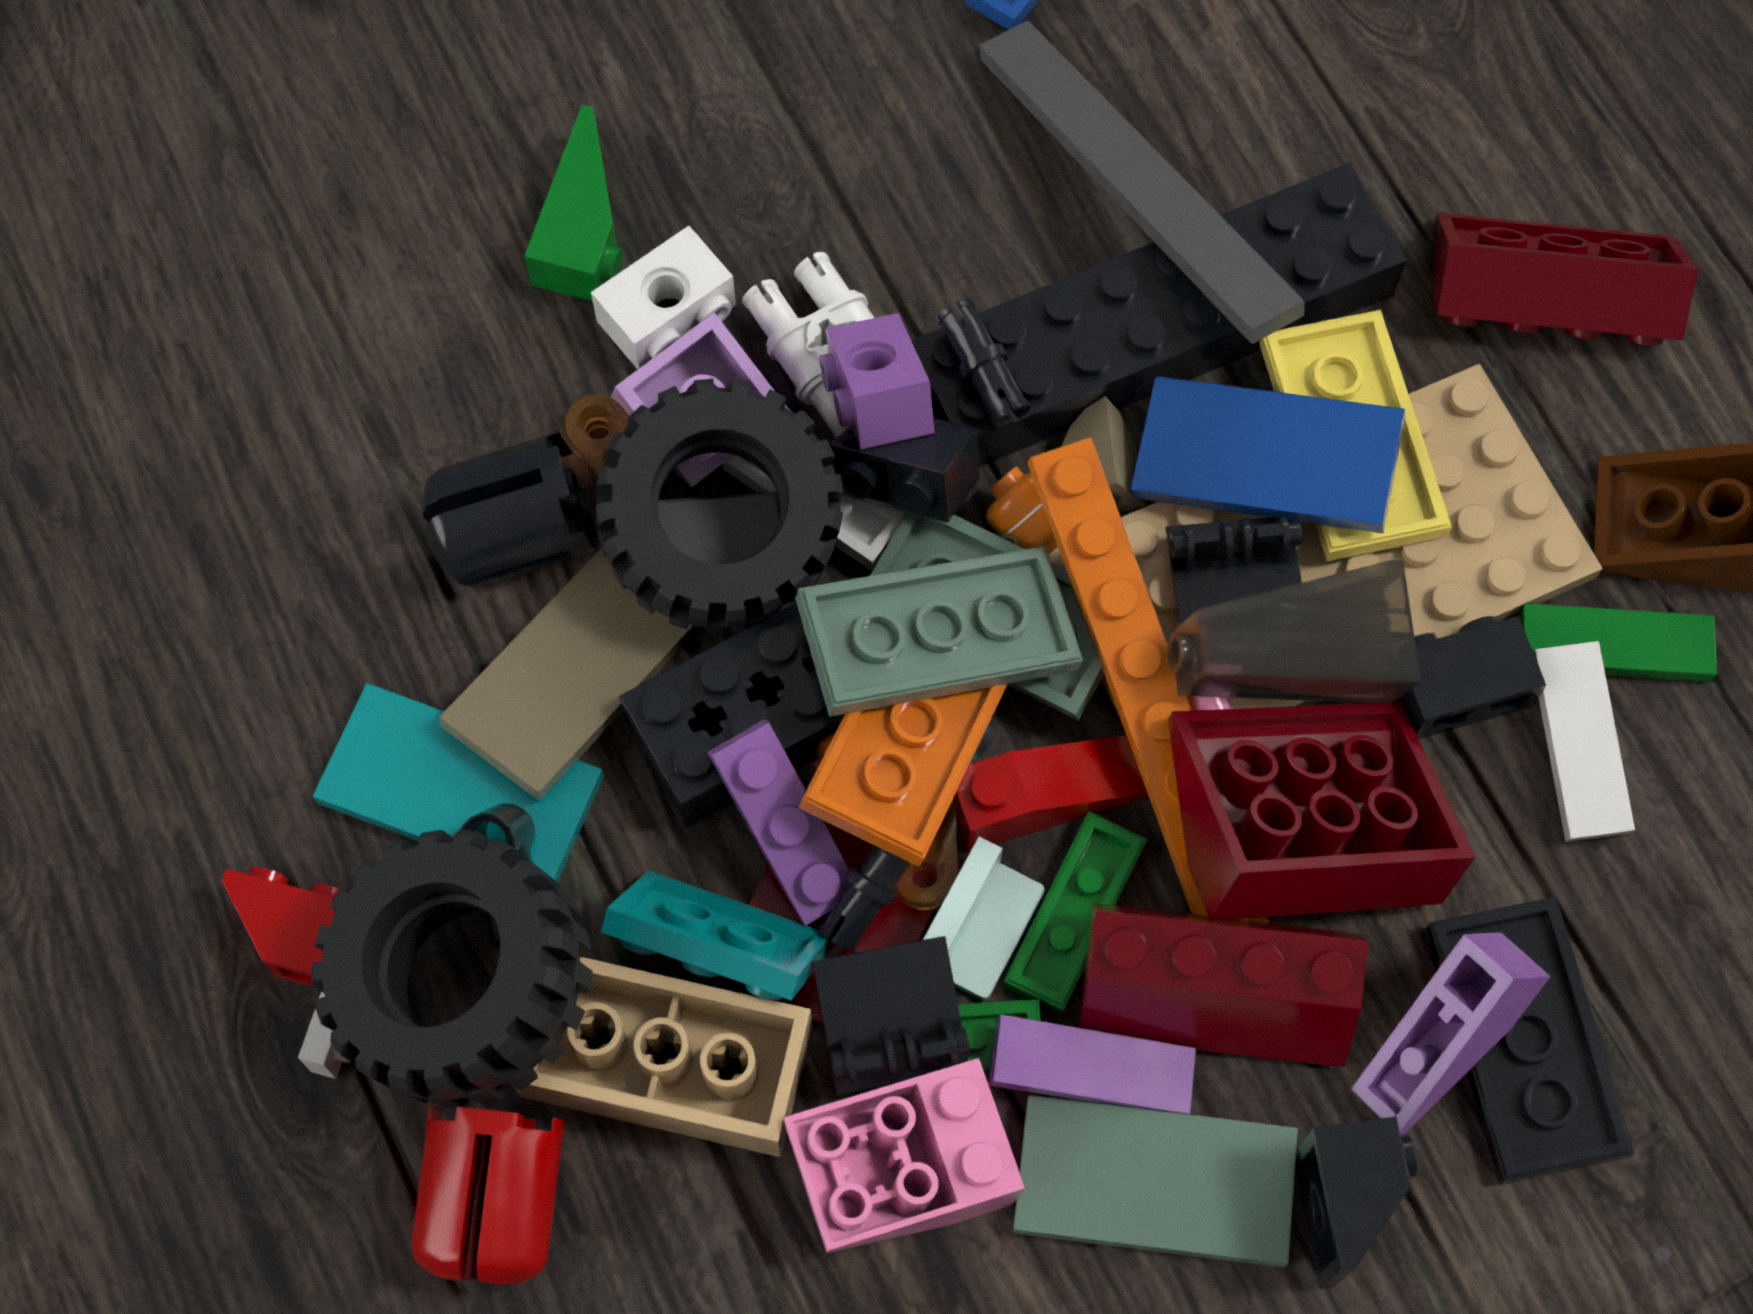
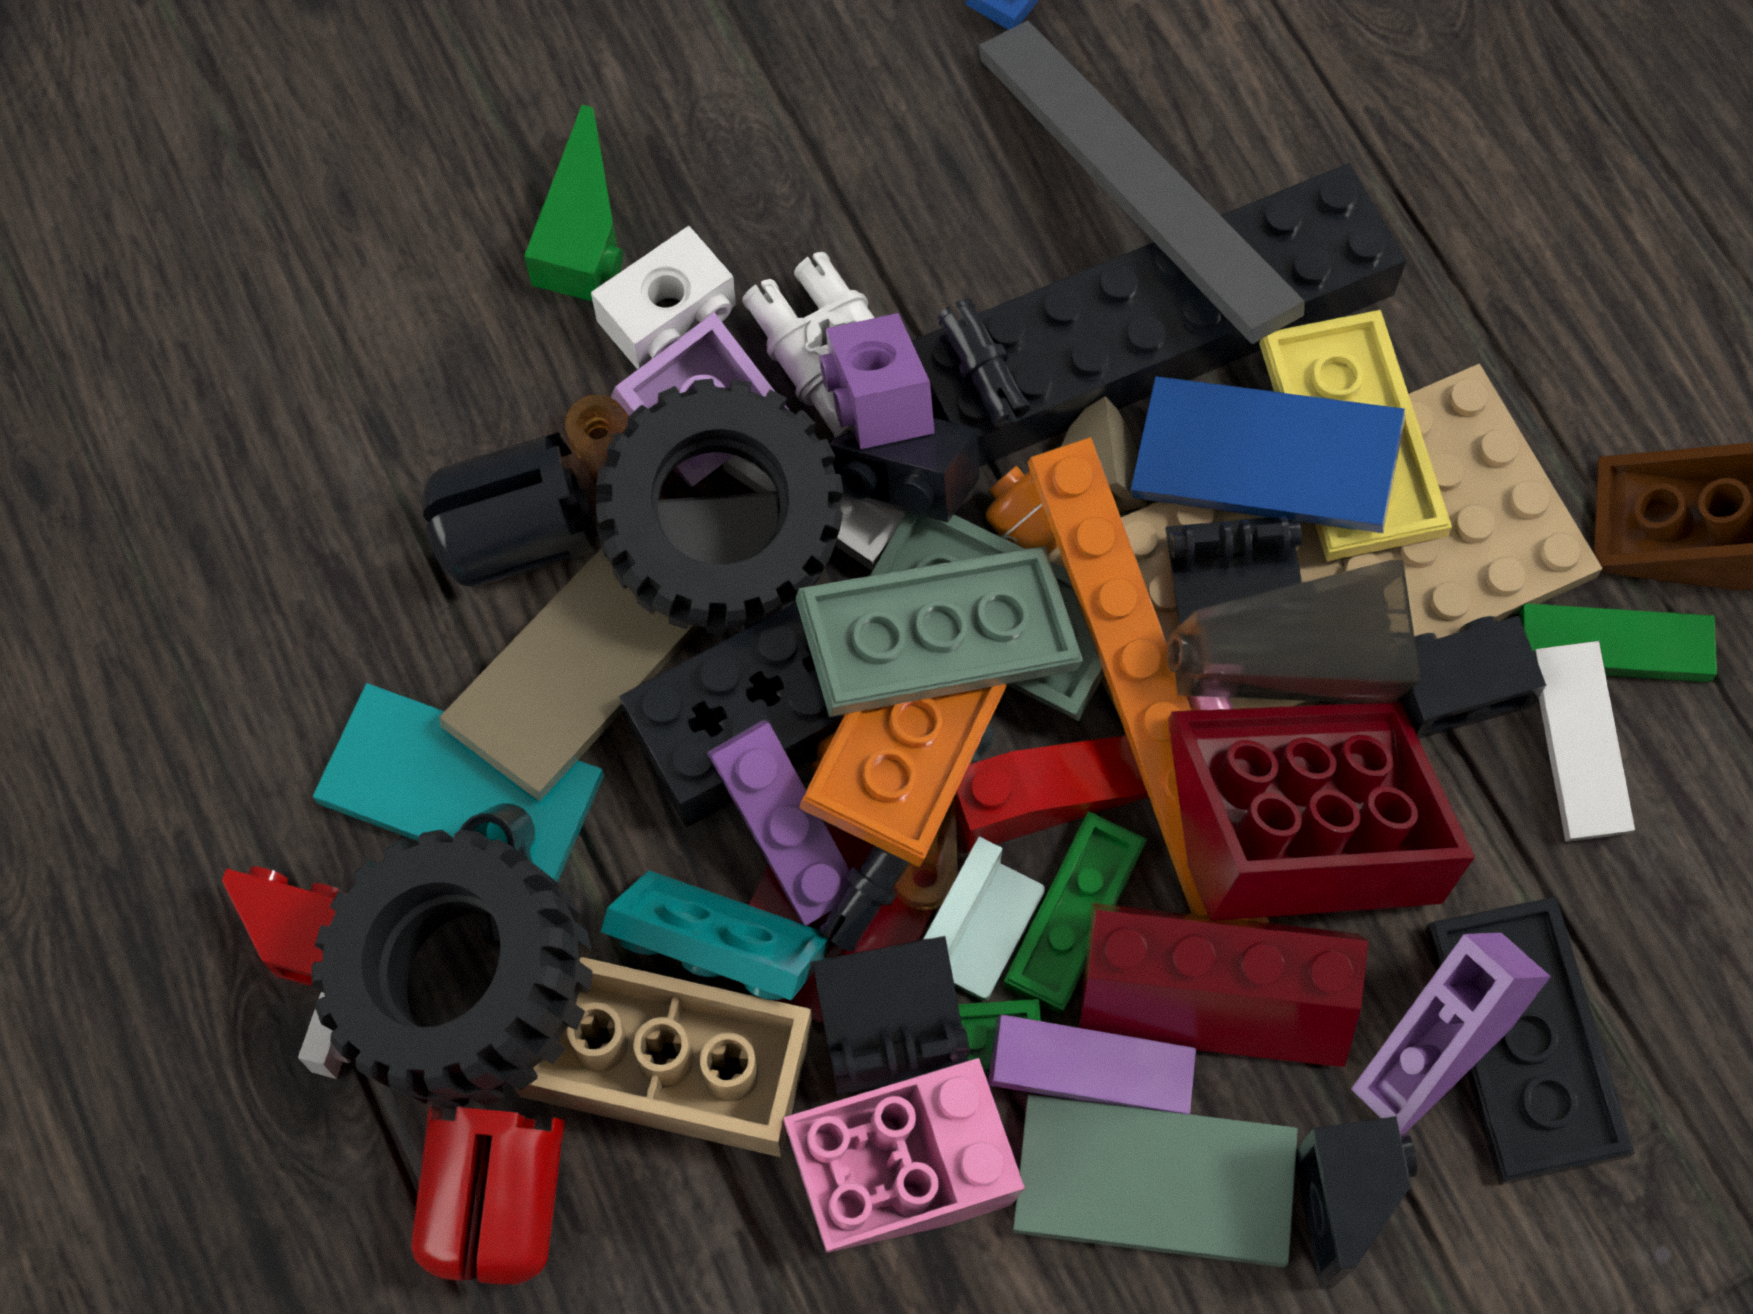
(1561, 278): dark red slope -> none

